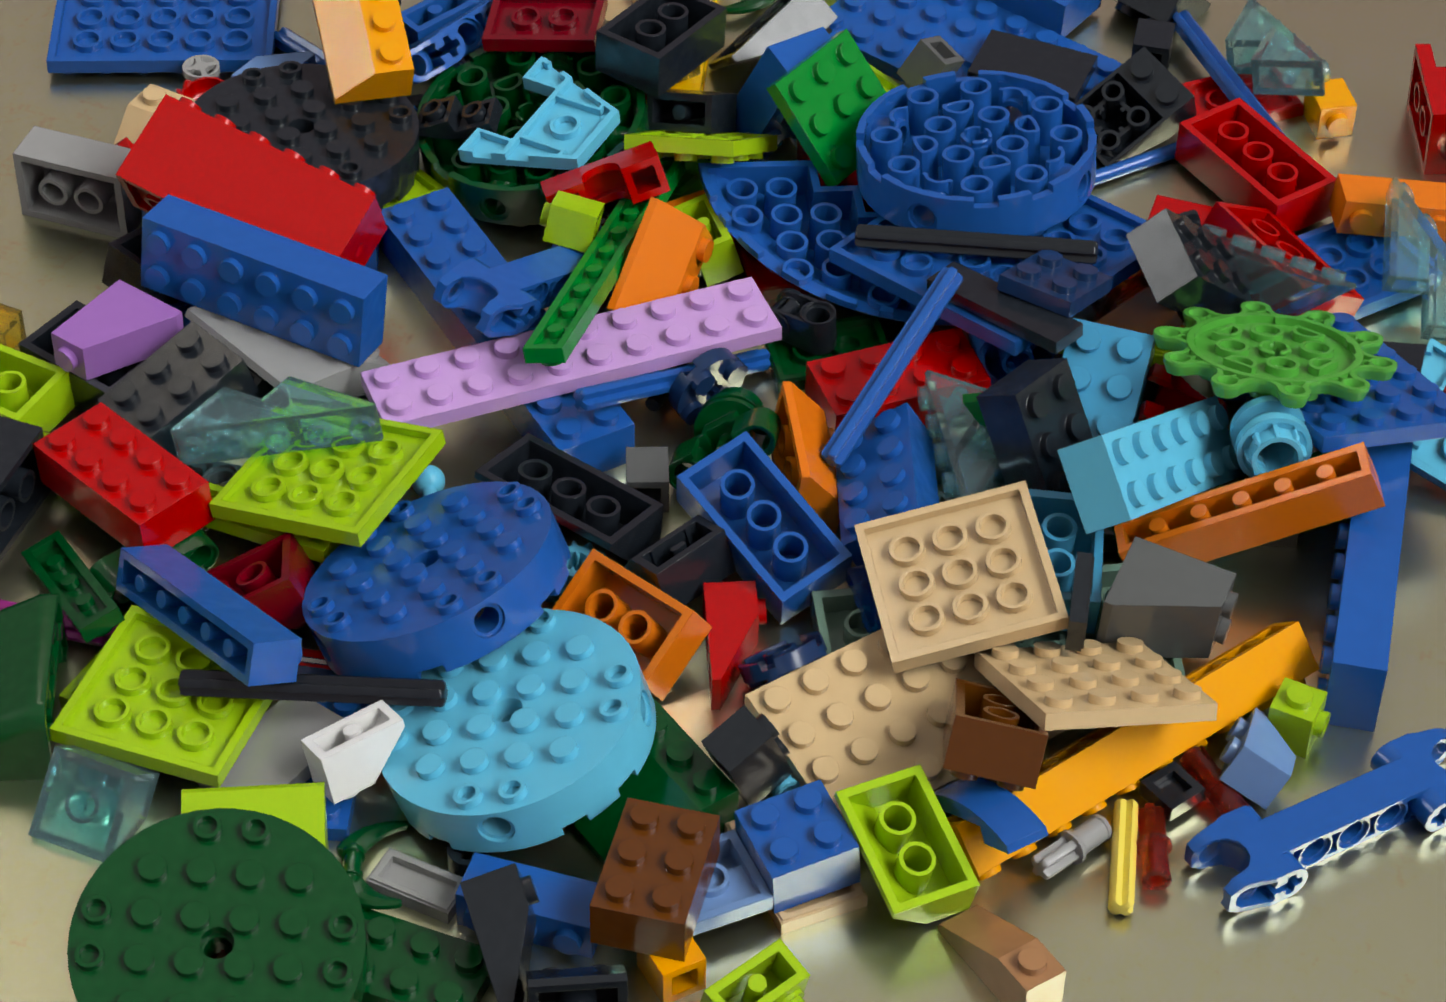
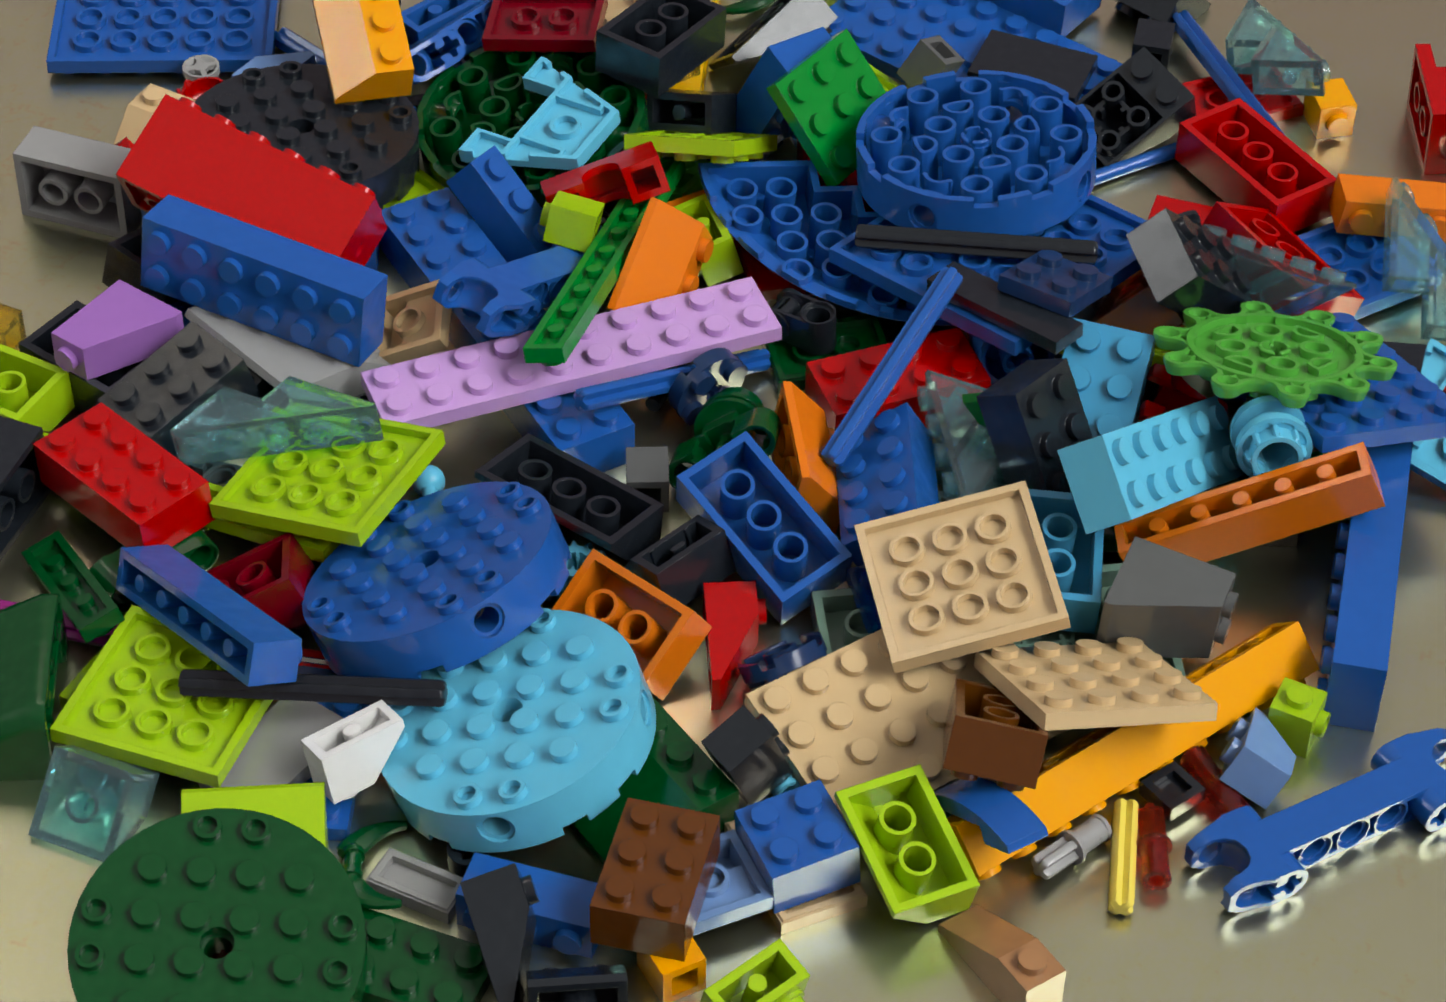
(414, 324): none -> tan plate
(451, 120): black slope -> none
(500, 205): none -> blue brick
(1080, 601): black tile -> none

